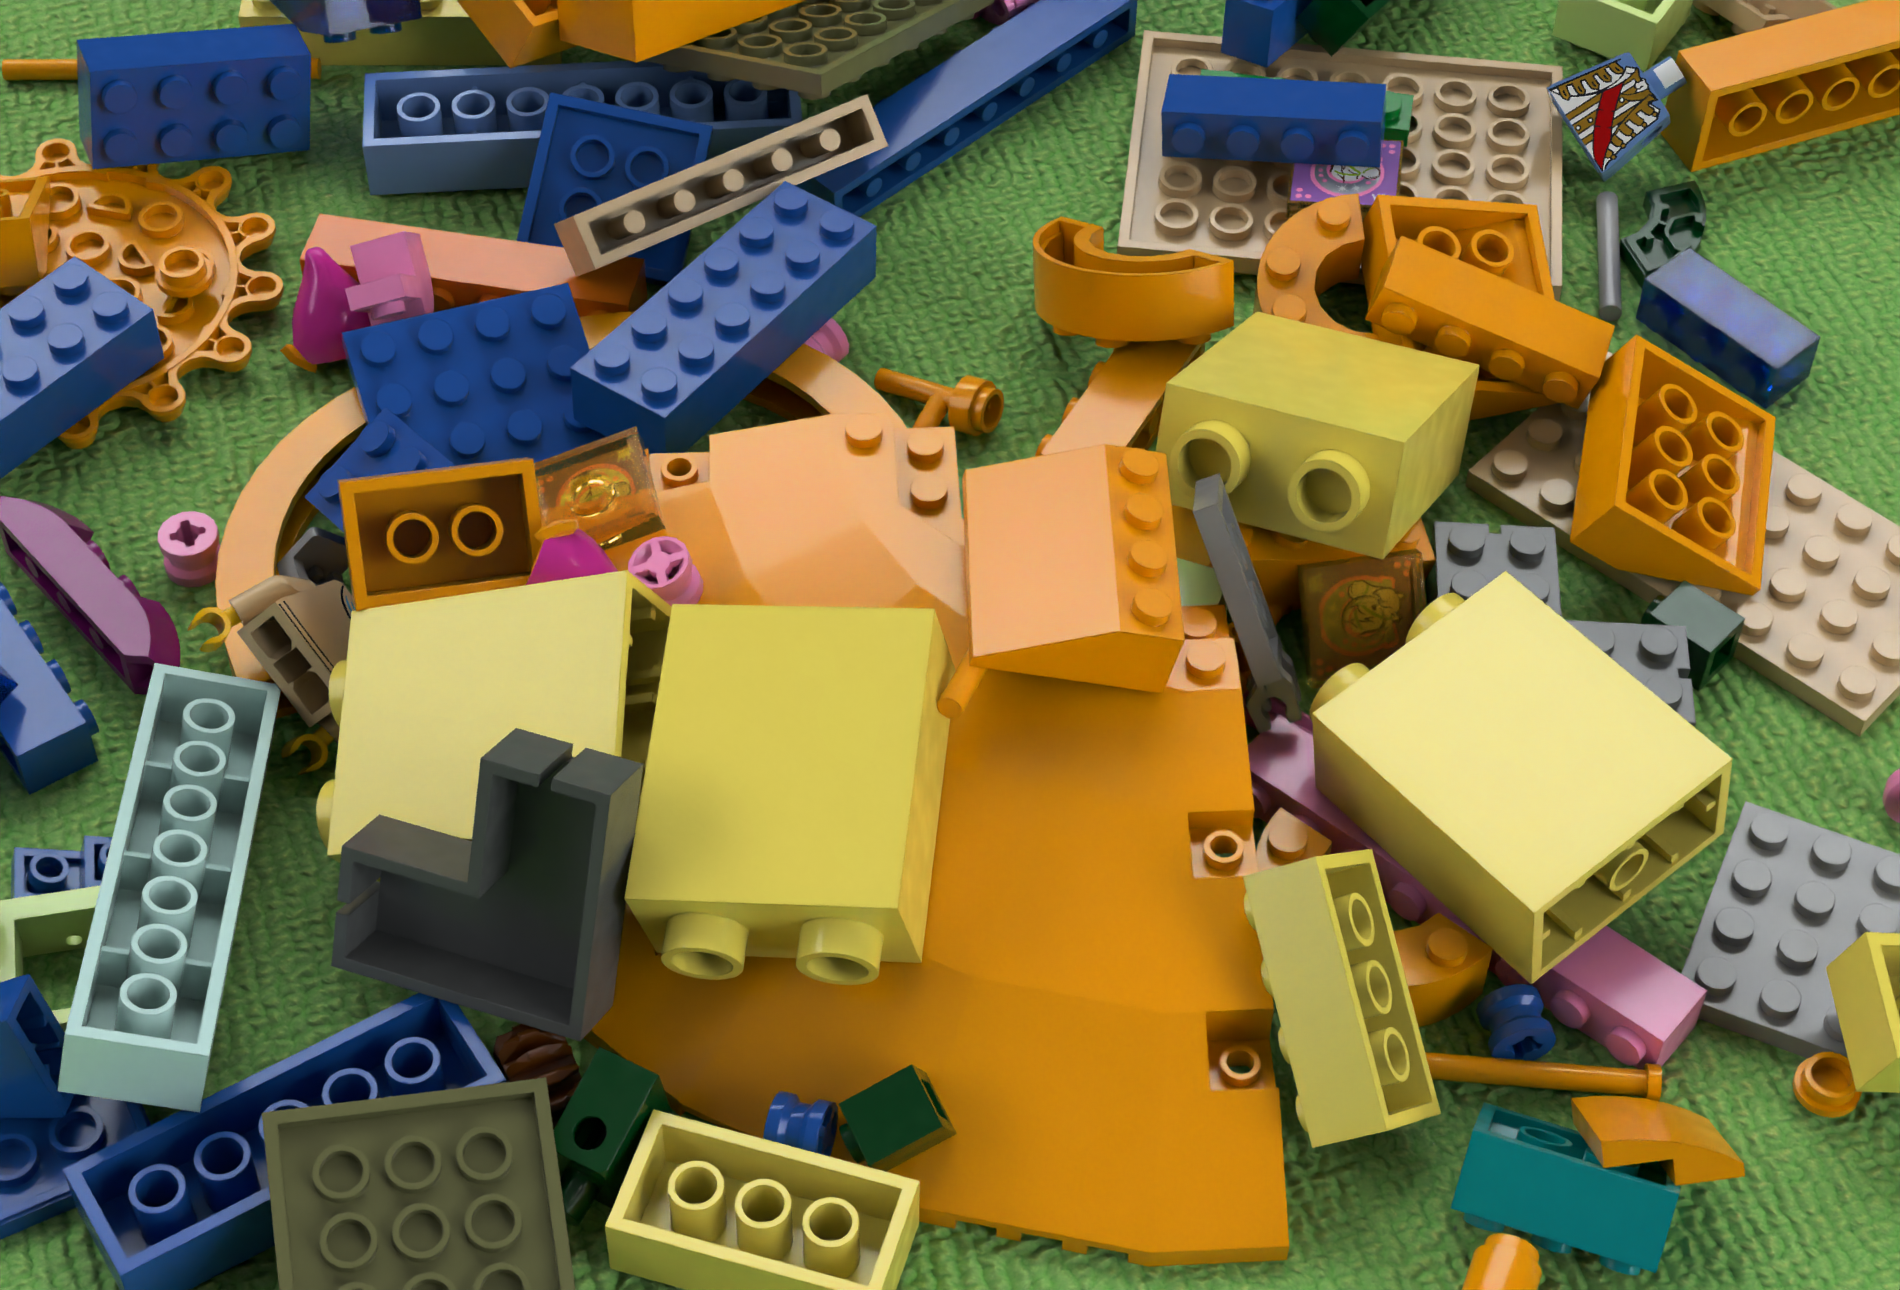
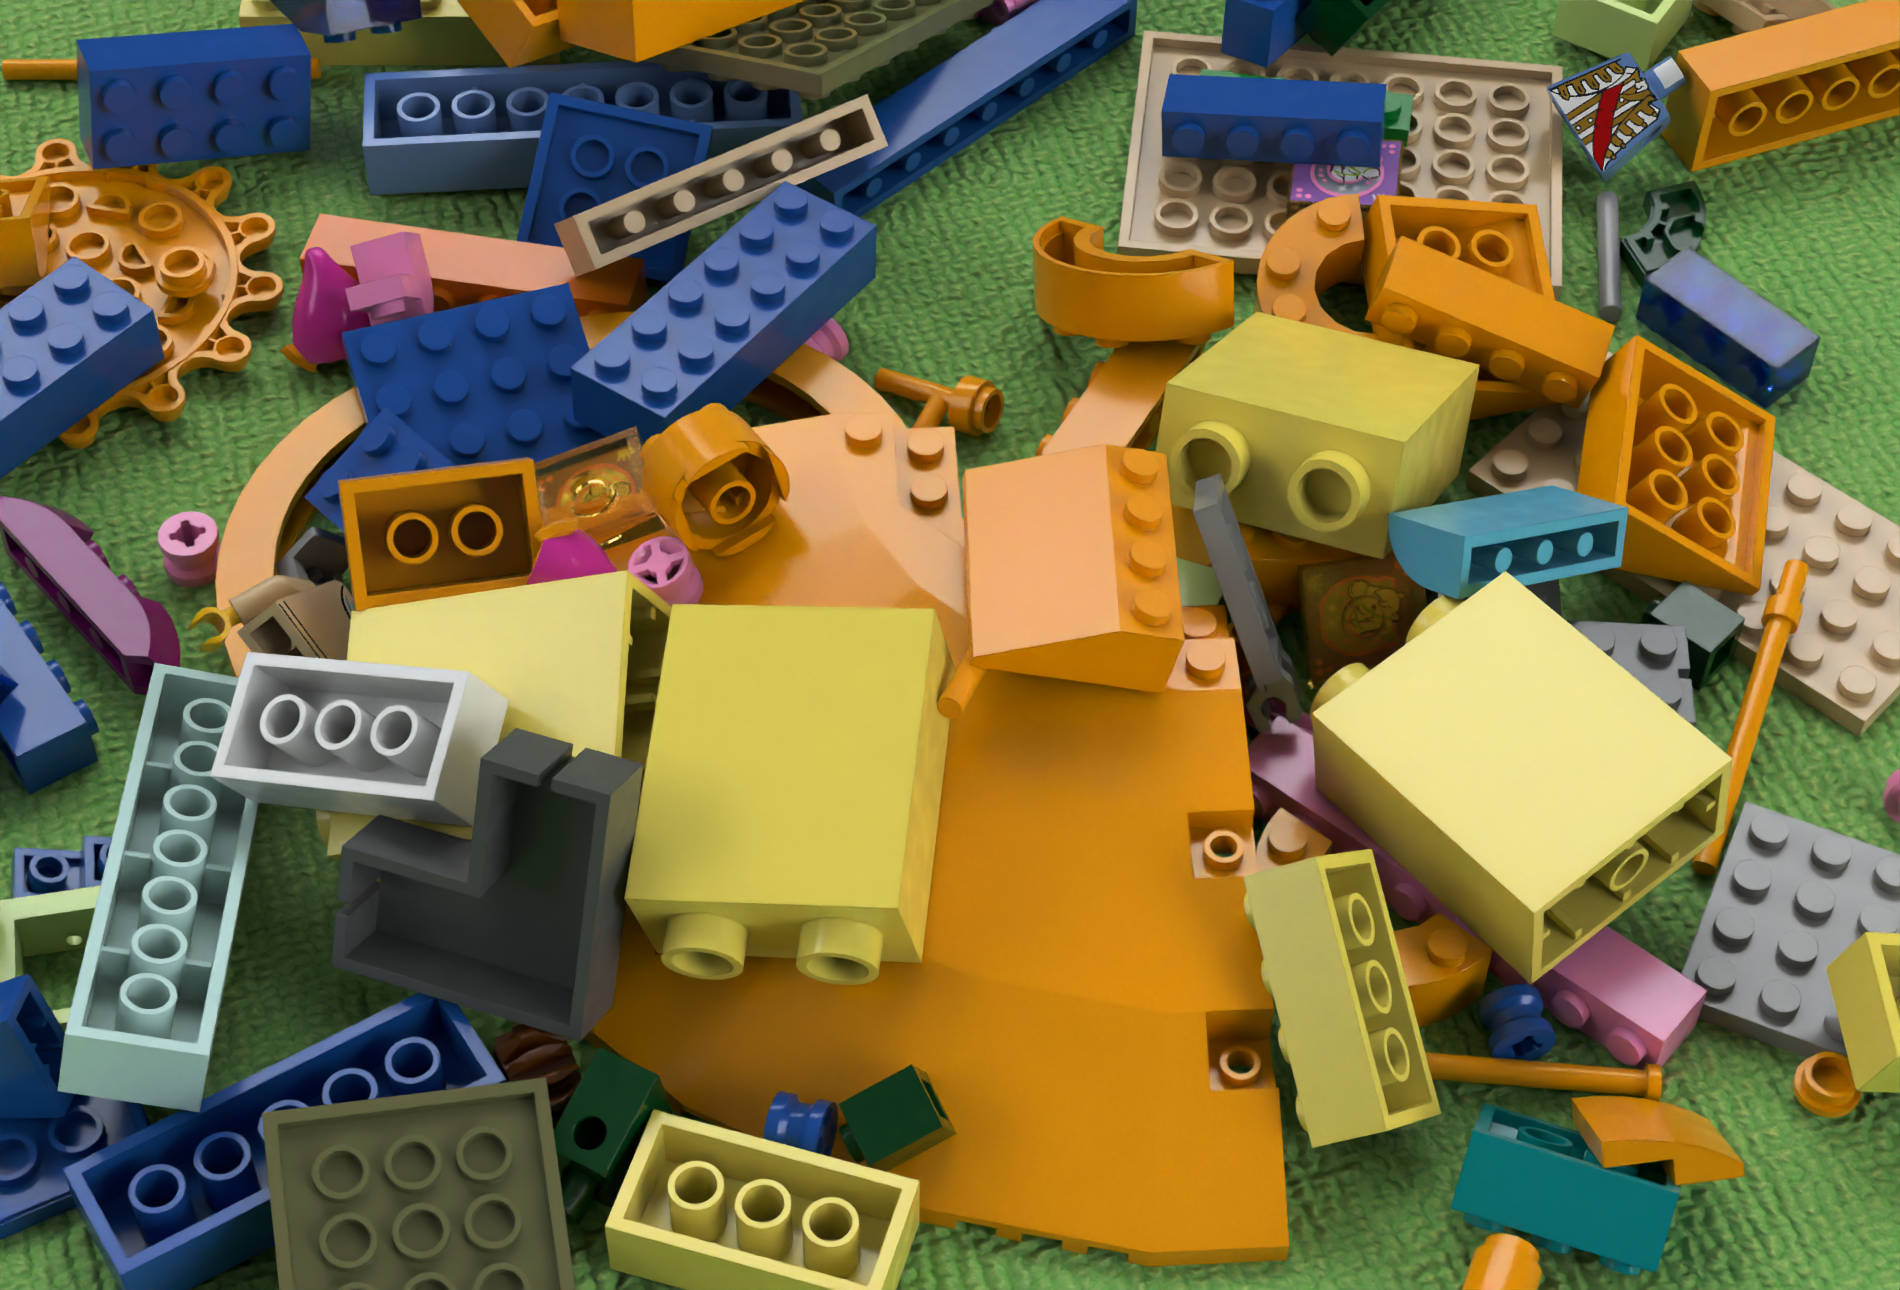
(359, 737): none -> white brick
(713, 480): none -> light orange brick
(1526, 532): none -> medium azure brick
(1780, 620): none -> light orange bar

